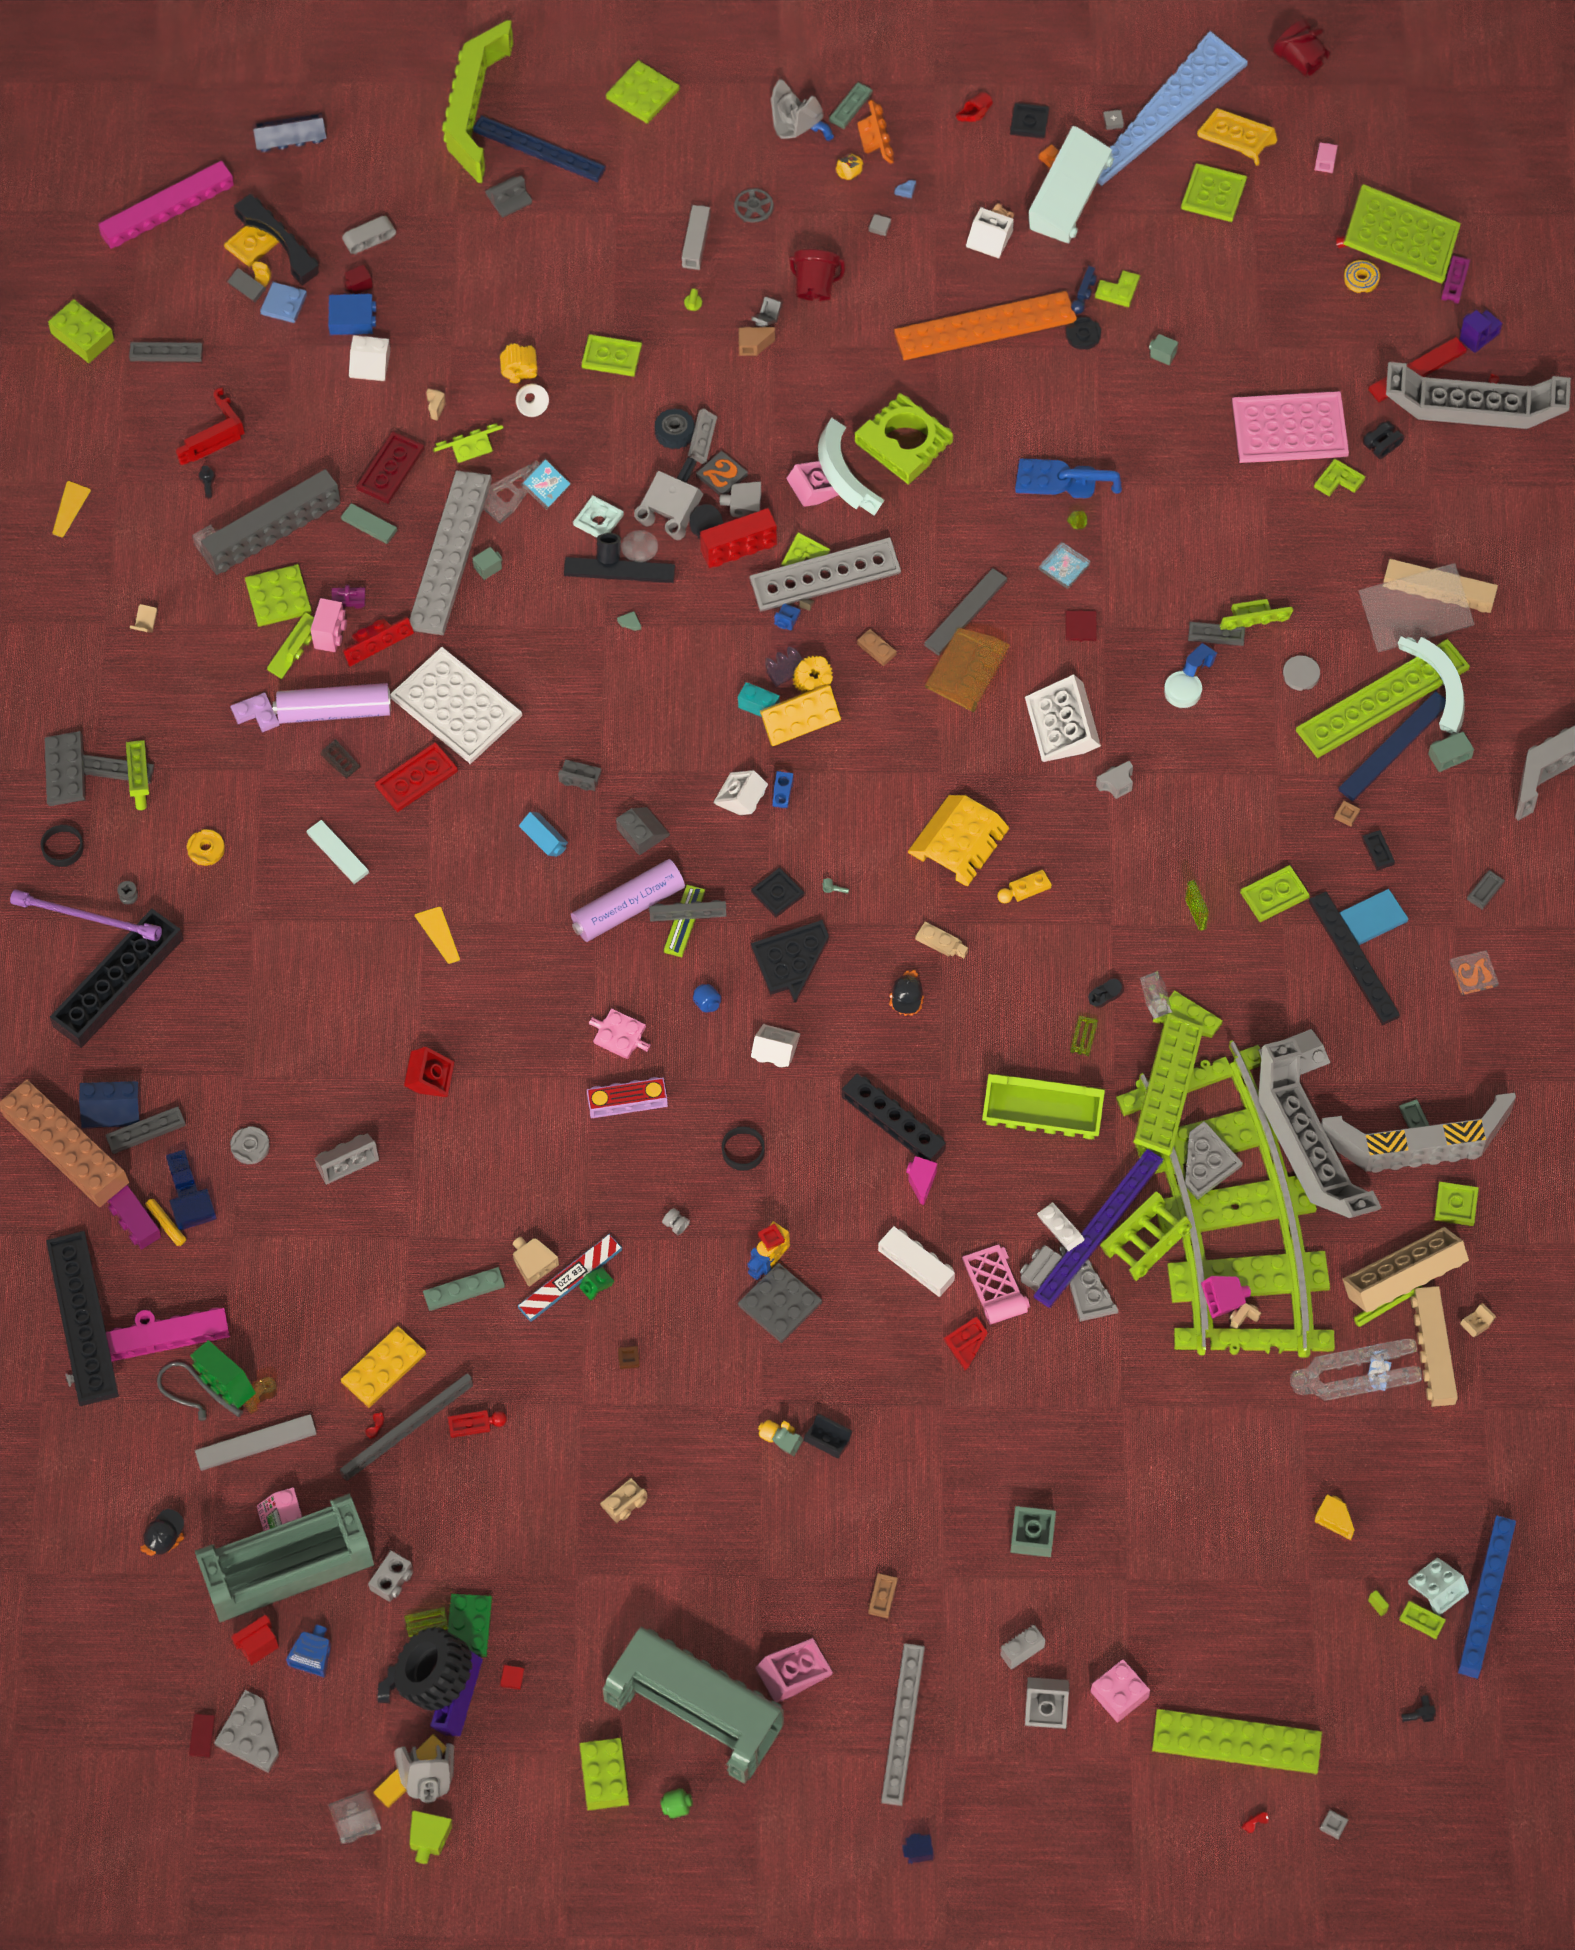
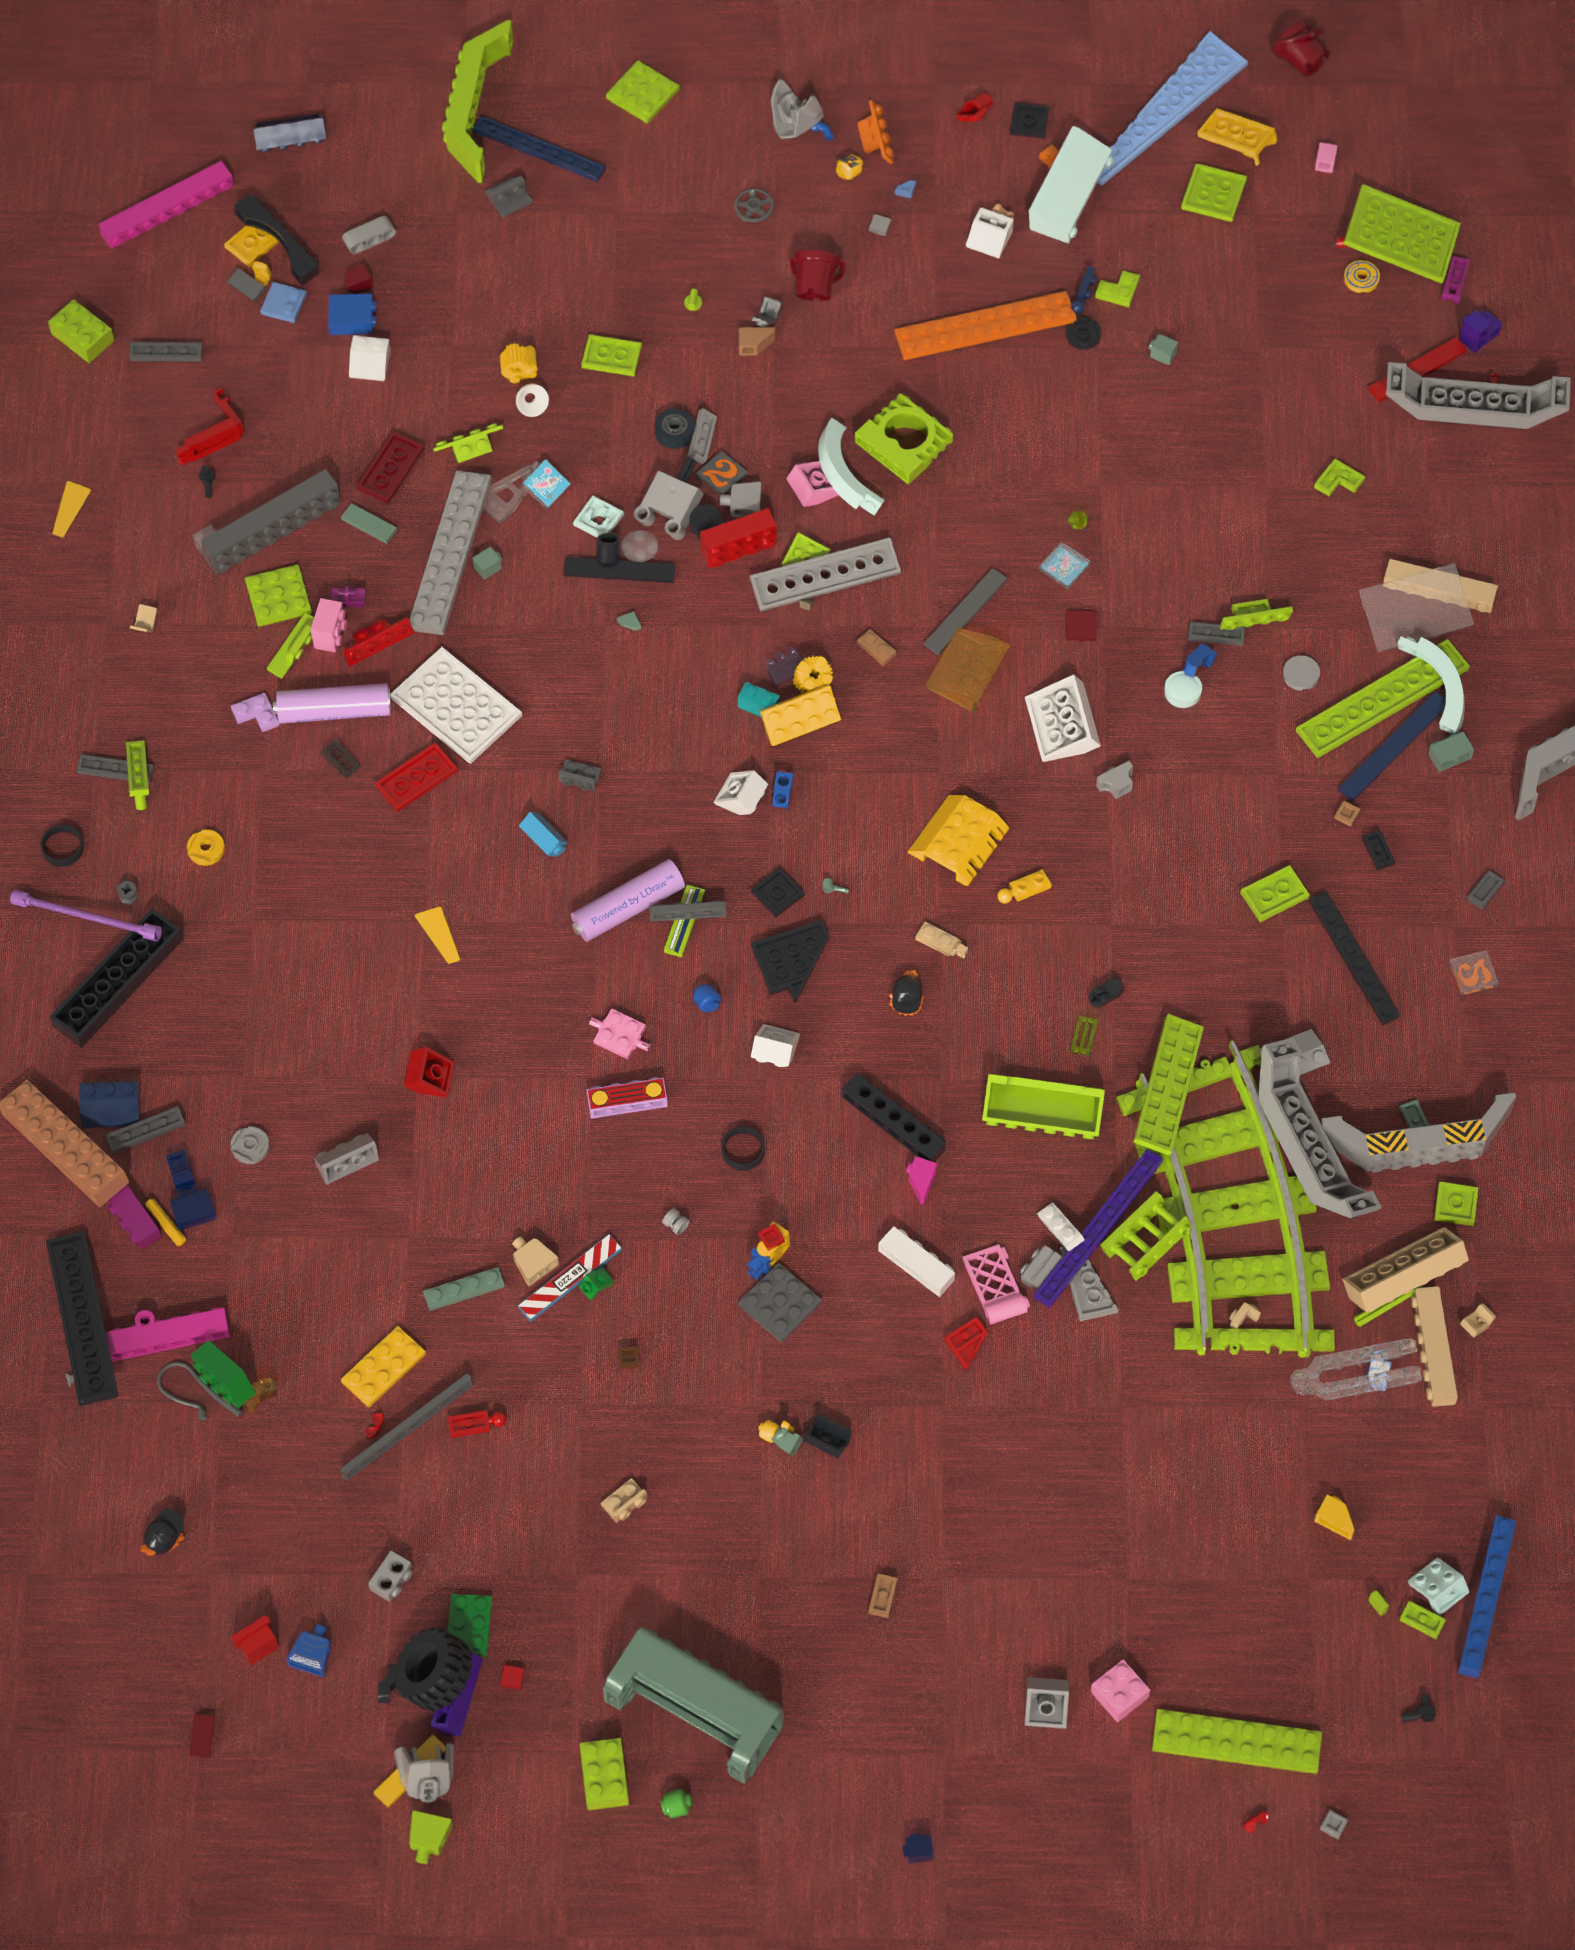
(64, 768): dark grey plate -> none
(249, 1733): light grey plate -> none
(255, 1442): light grey tile -> none
(279, 1509): bright pink slope -> none
(285, 1559): sand green piece -> none
(337, 851): light aqua tile -> none
(354, 1817): clear slope -> none
(408, 1618): clear neon green tile -> none
(436, 404): tan bracket -> none
(641, 829): dark grey slope -> none
(696, 237): light grey brick -> none
(787, 617): blue bracket -> none
(793, 1670): bright pink slope -> none
(850, 105): sand green tile -> none
(903, 1724): light grey tile -> none
(1022, 1647): light grey brick -> none
(1033, 1531): sand green brick -> none
(1055, 477): blue plate -> none
(1113, 119): light grey tile -> none
(1155, 995): clear brick -> none
(1189, 1011): lime wing -> none
(1196, 905): clear neon green tile -> none
(1208, 1161): light grey plate -> none
(1224, 1294): dark pink torso -> none
(1290, 427): bright pink plate -> none
(1374, 917): dark azure tile -> none
(1383, 439): black brick -> none

